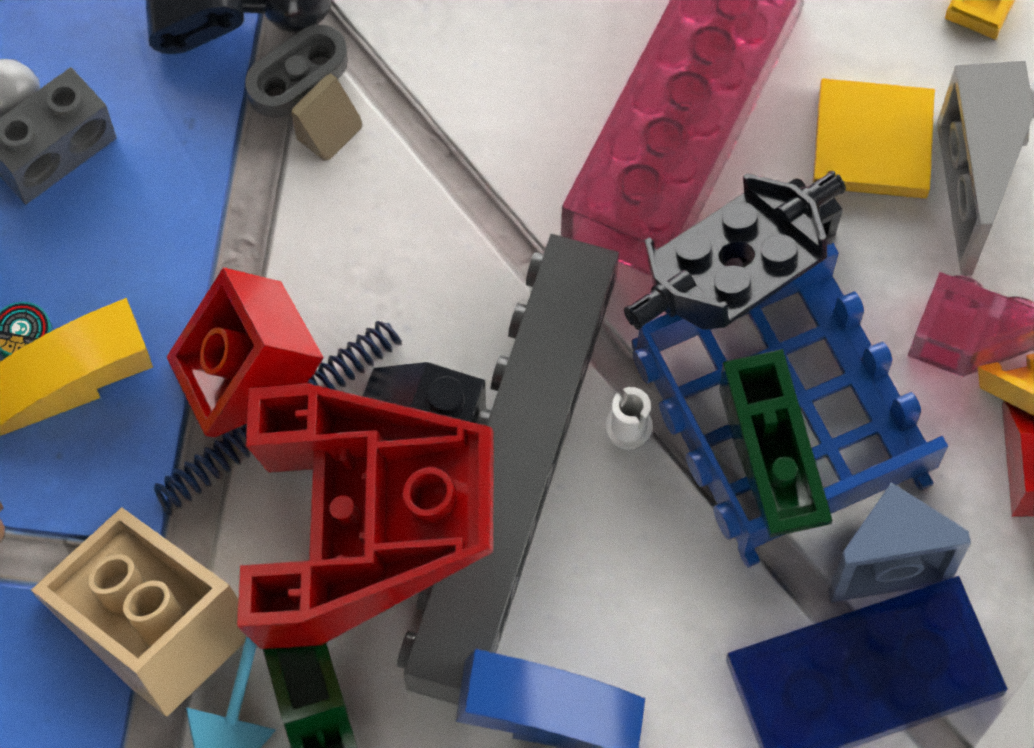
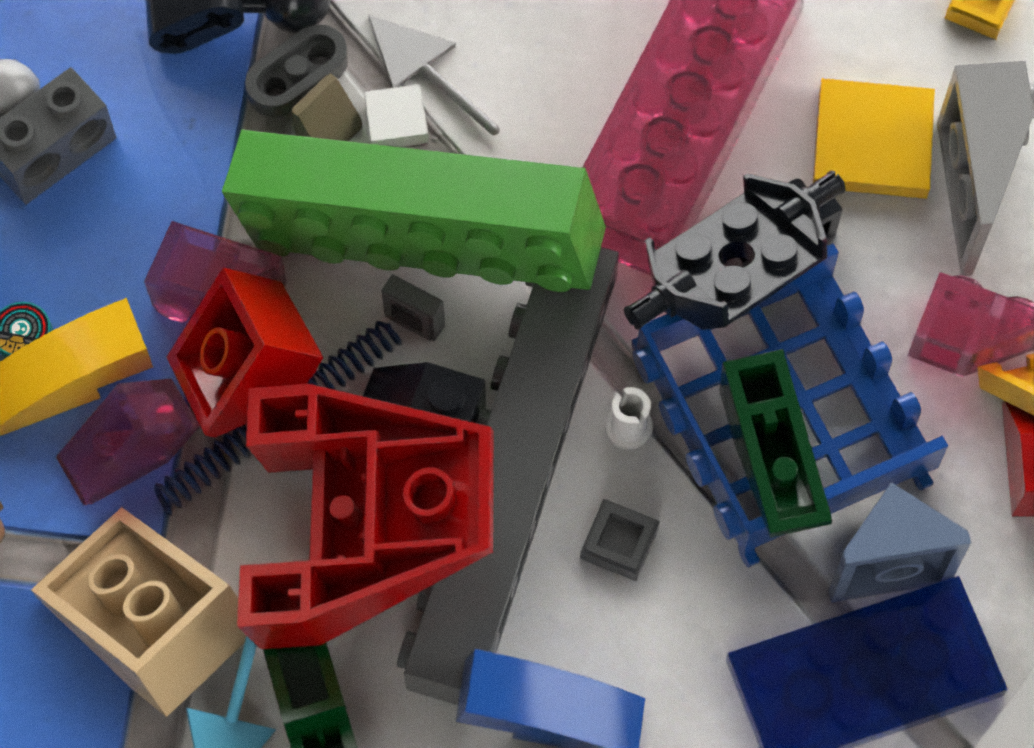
(127, 438): none -> clear pink slope
(190, 264): none -> clear pink slope
(396, 116): none -> white tile
(411, 52): none -> light grey piece
(413, 308): none -> dark grey tile
(417, 209): none -> bright green brick
(619, 539): none -> dark grey tile

